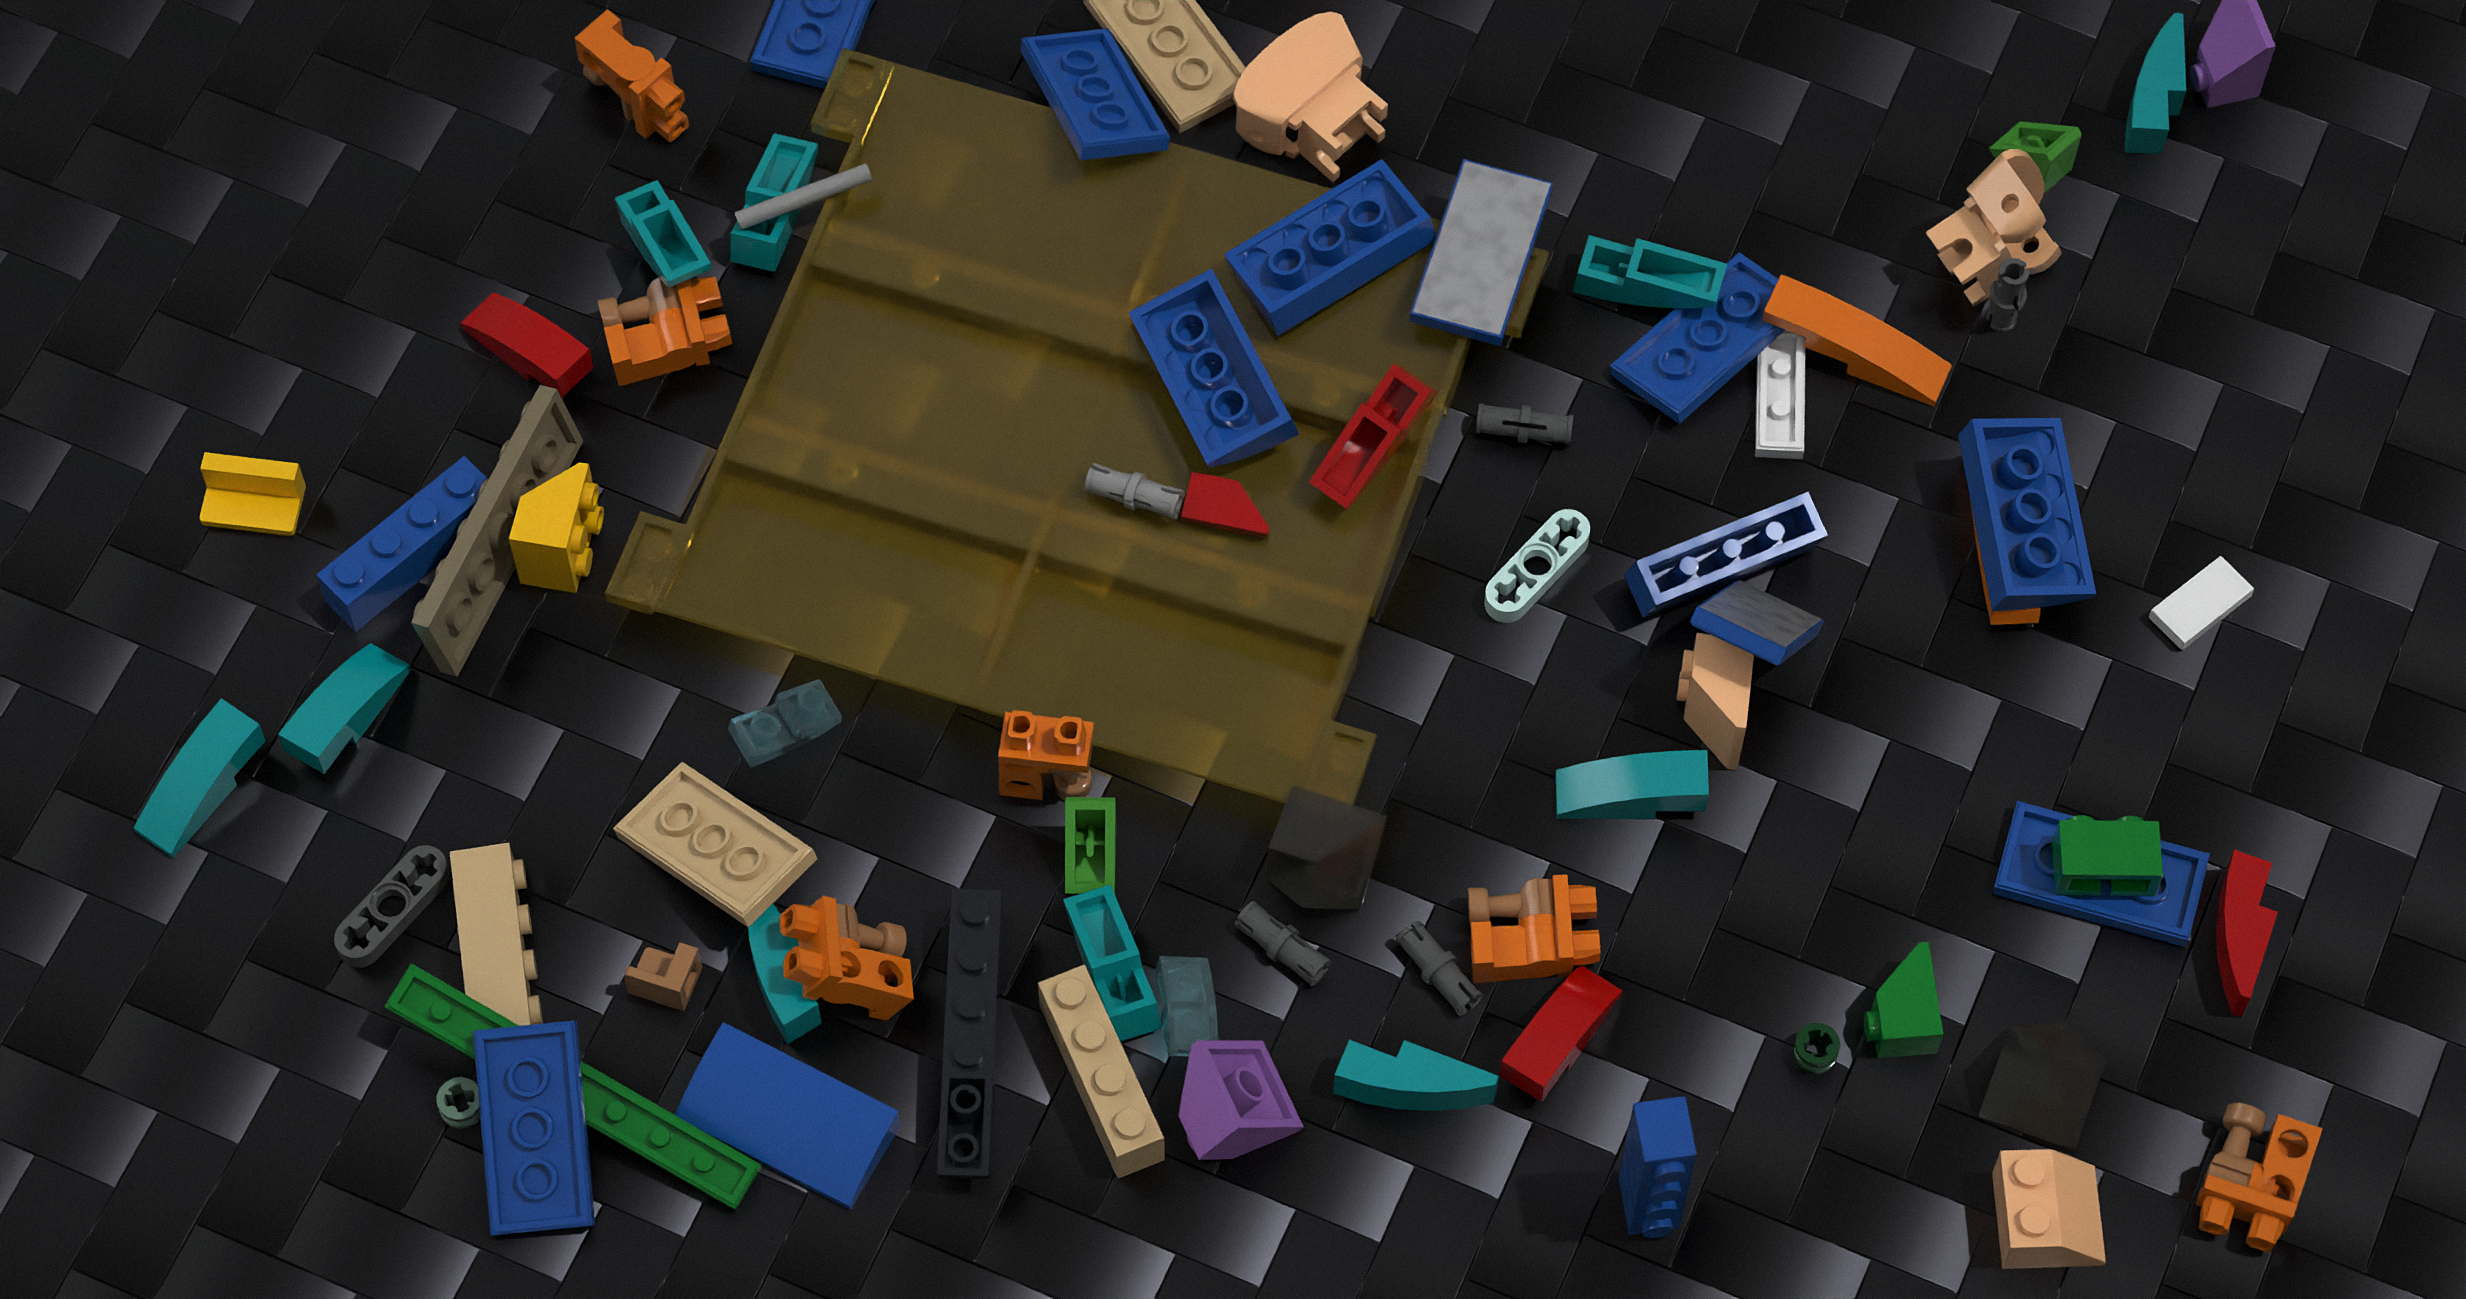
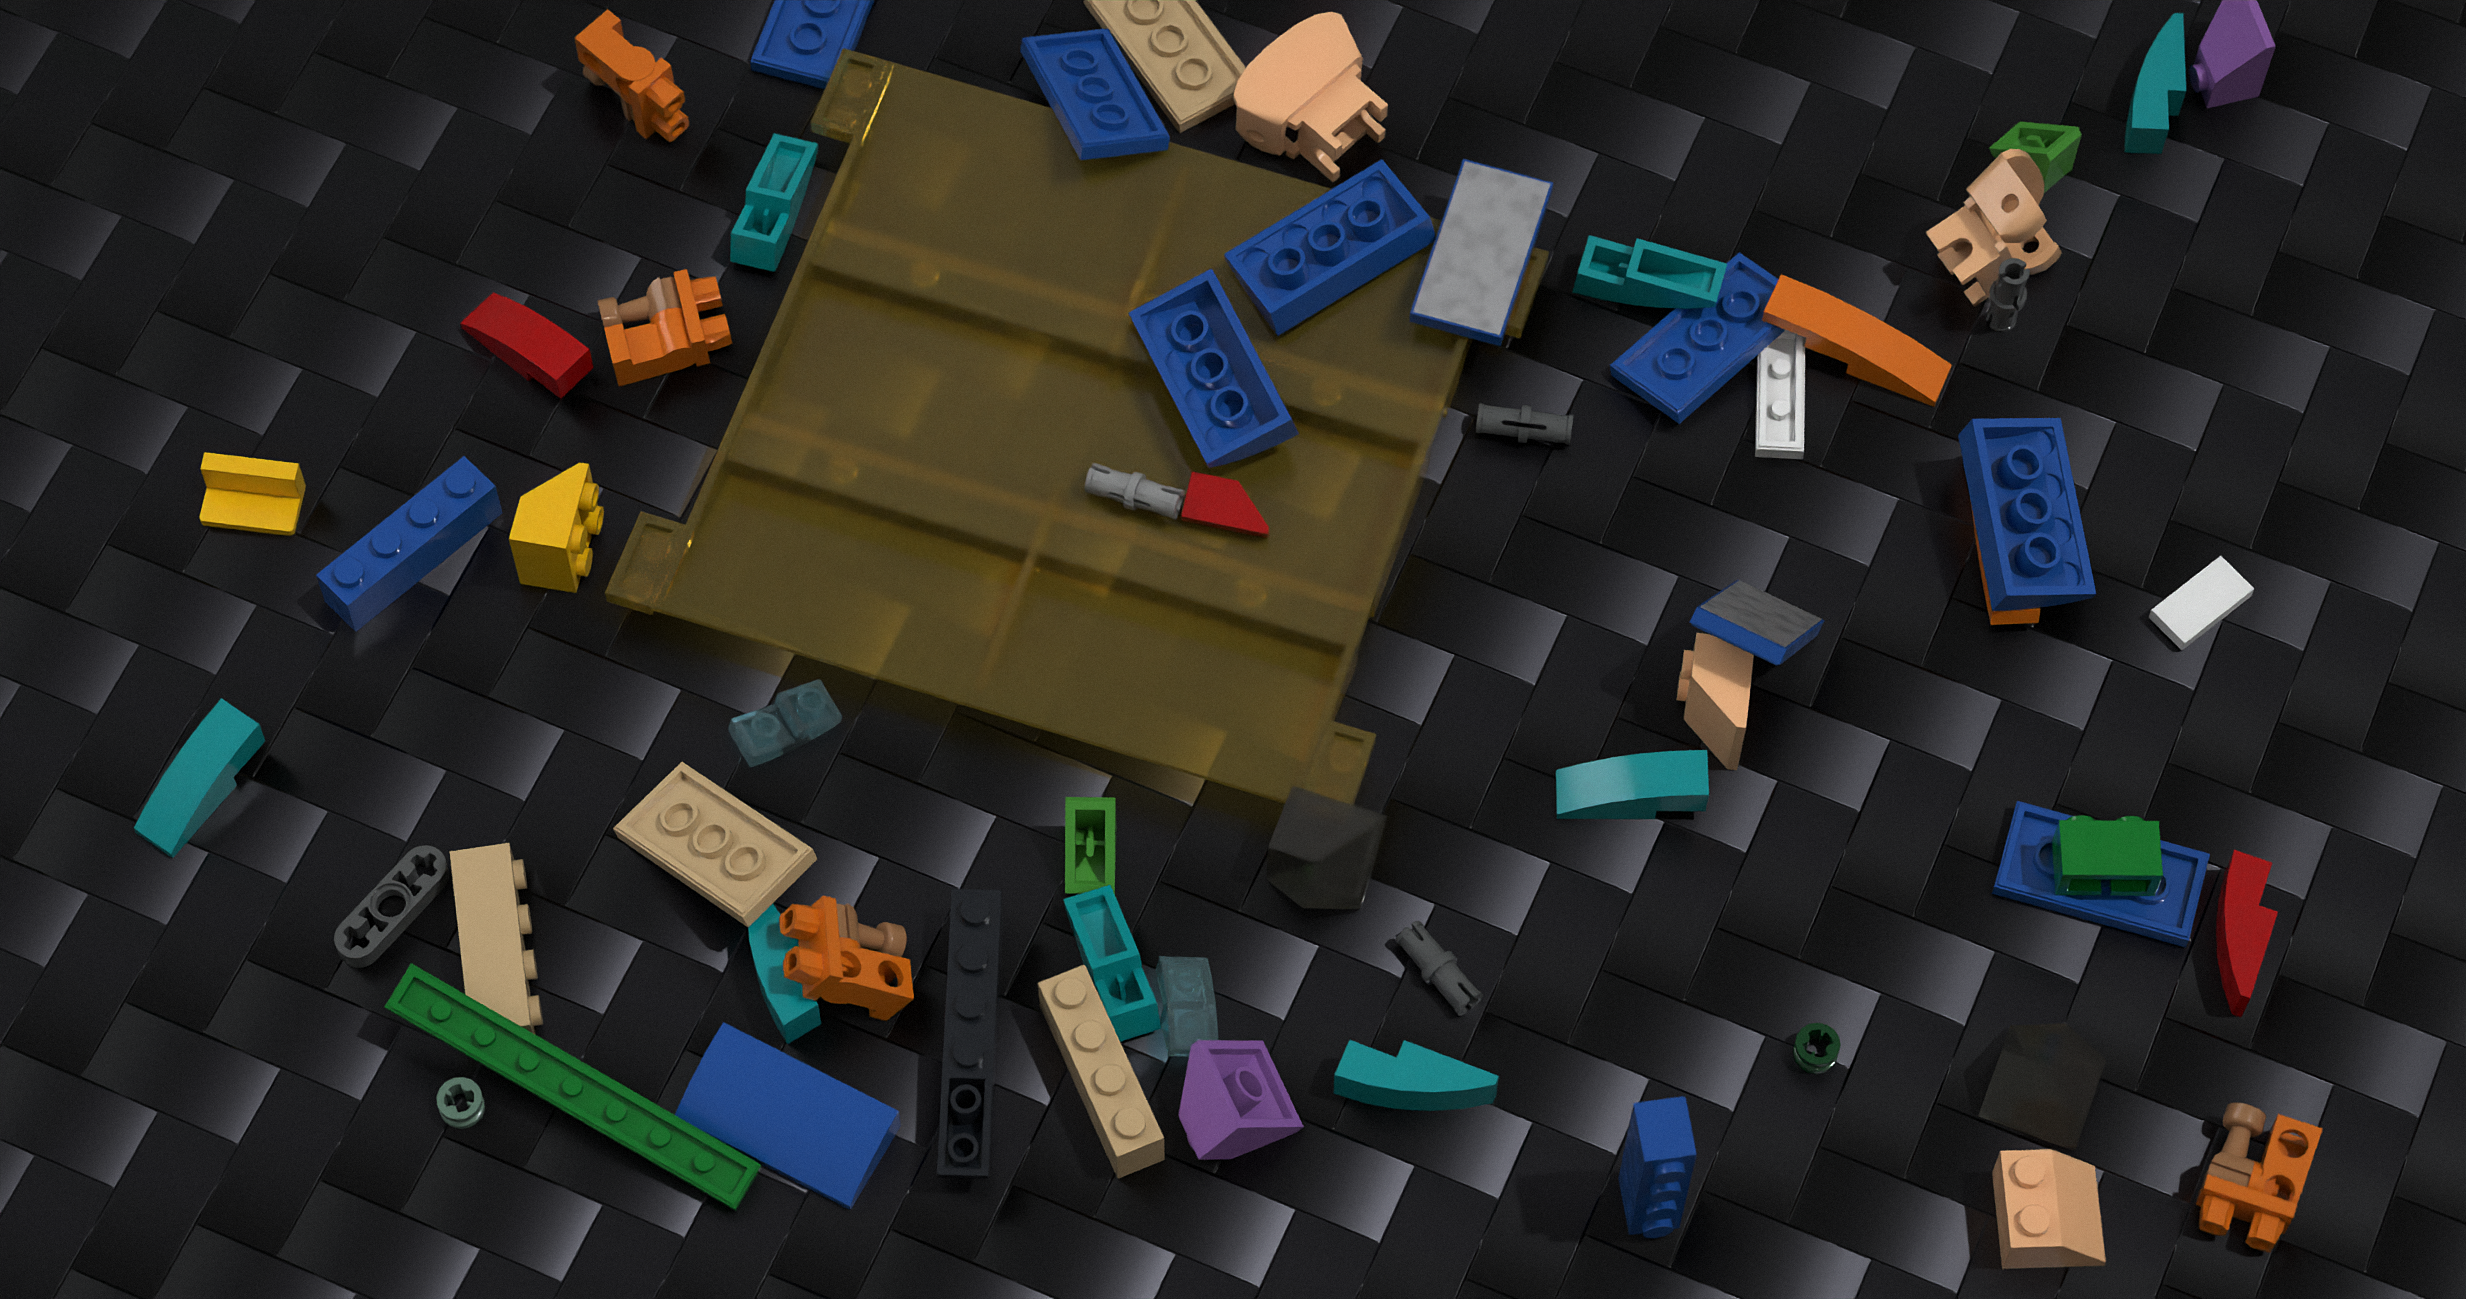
(343, 707): teal slope -> none
(481, 558): dark tan plate -> none
(534, 1127): blue tile -> none
(661, 234): teal slope -> none
(665, 976): medium nougat panel -> none
(803, 196): light grey bar -> none
(1043, 746): orange hips -> none
(1282, 943): dark grey pin -> none
(1373, 435): red slope -> none
(1539, 545): light aqua beam -> none
(1544, 934): orange hips -> none
(1559, 1032): red slope -> none
(1725, 554): blue brick -> none
(1906, 1009): green slope -> none

